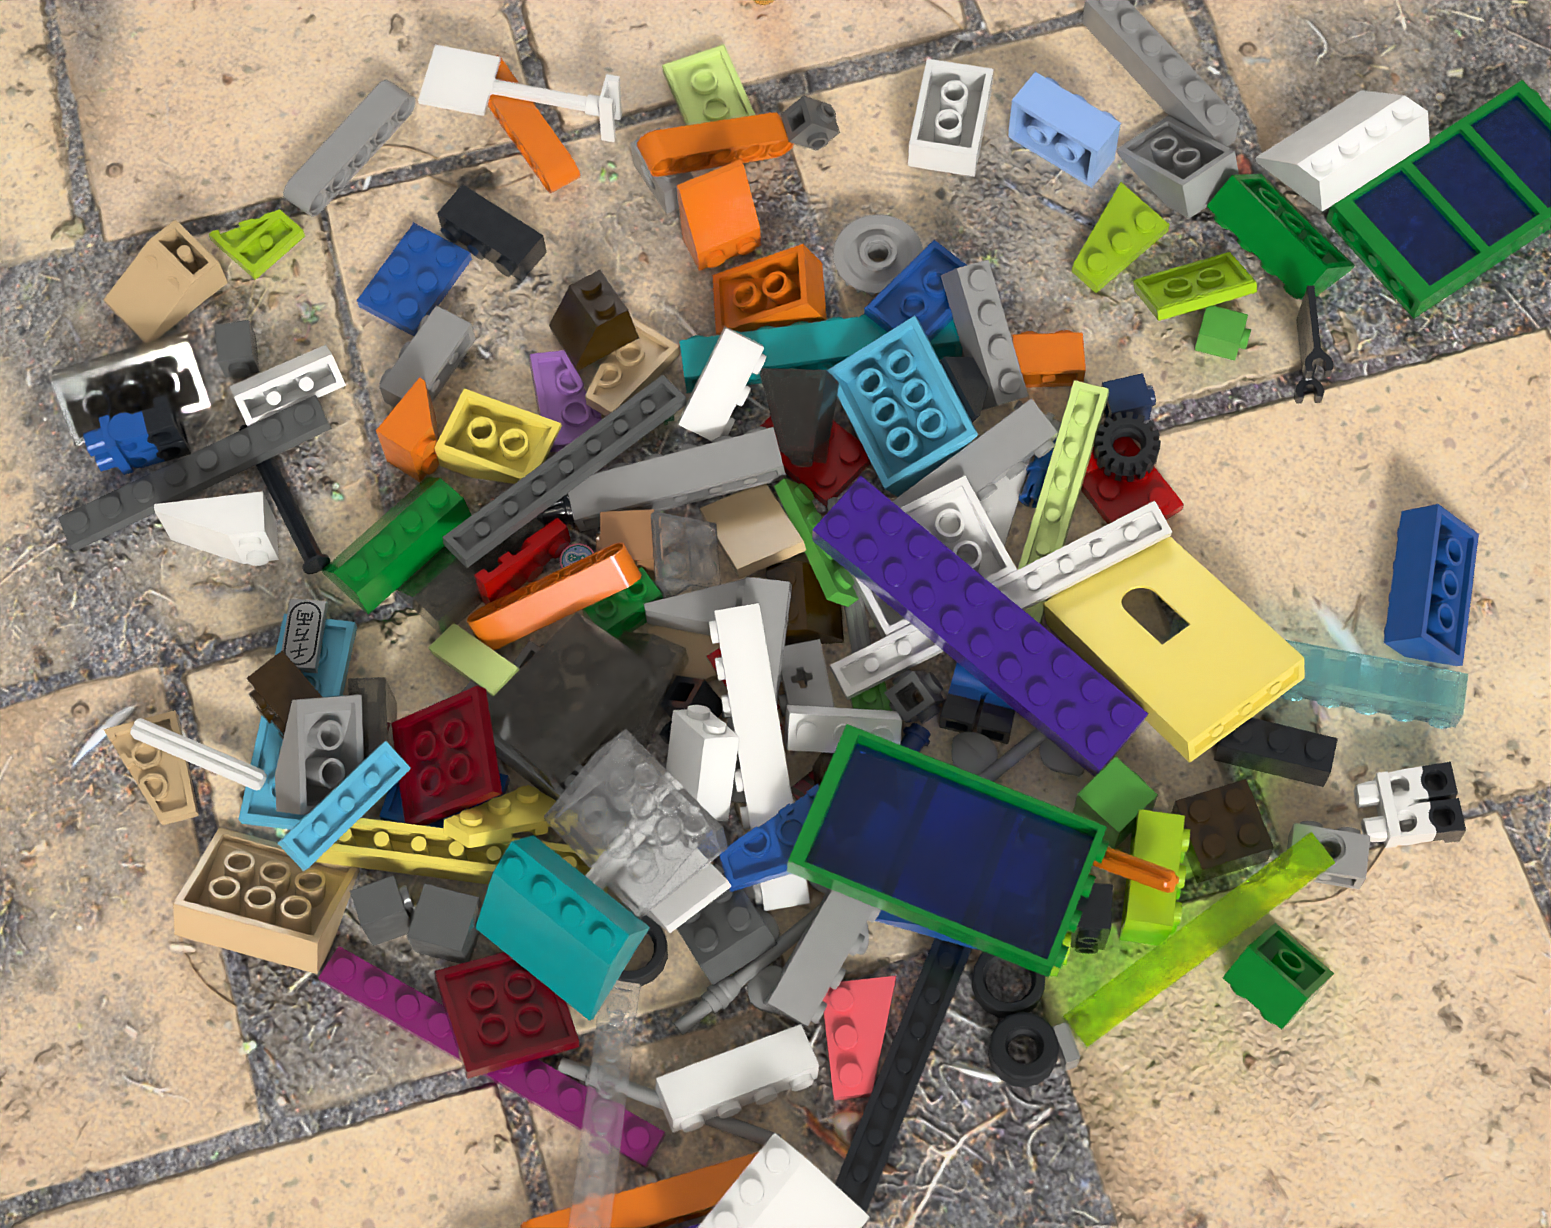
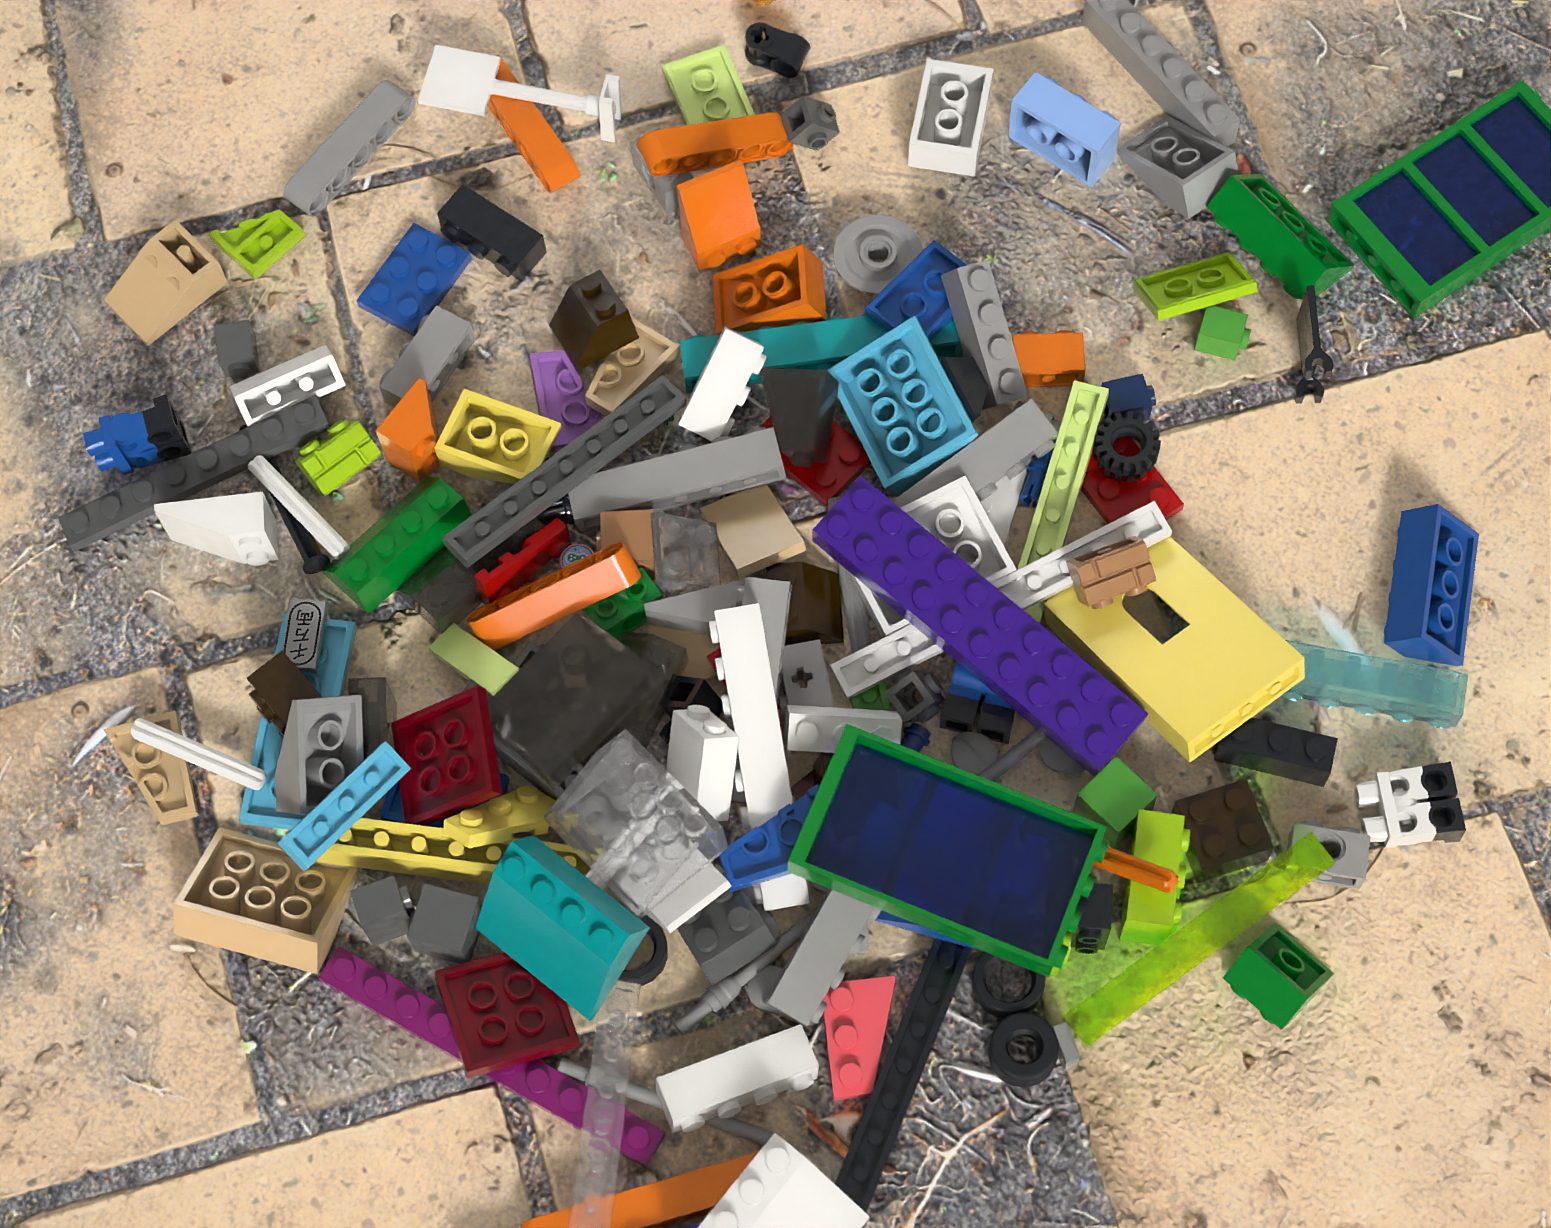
(129, 383): clear smoke slope -> none
(298, 507): none -> white axle
(337, 456): none -> lime brick
(779, 50): none -> black piece
(832, 576): bright green plate -> none
(1111, 572): none -> medium nougat brick
(1118, 238): lime wing -> none
(1348, 146): white slope -> none

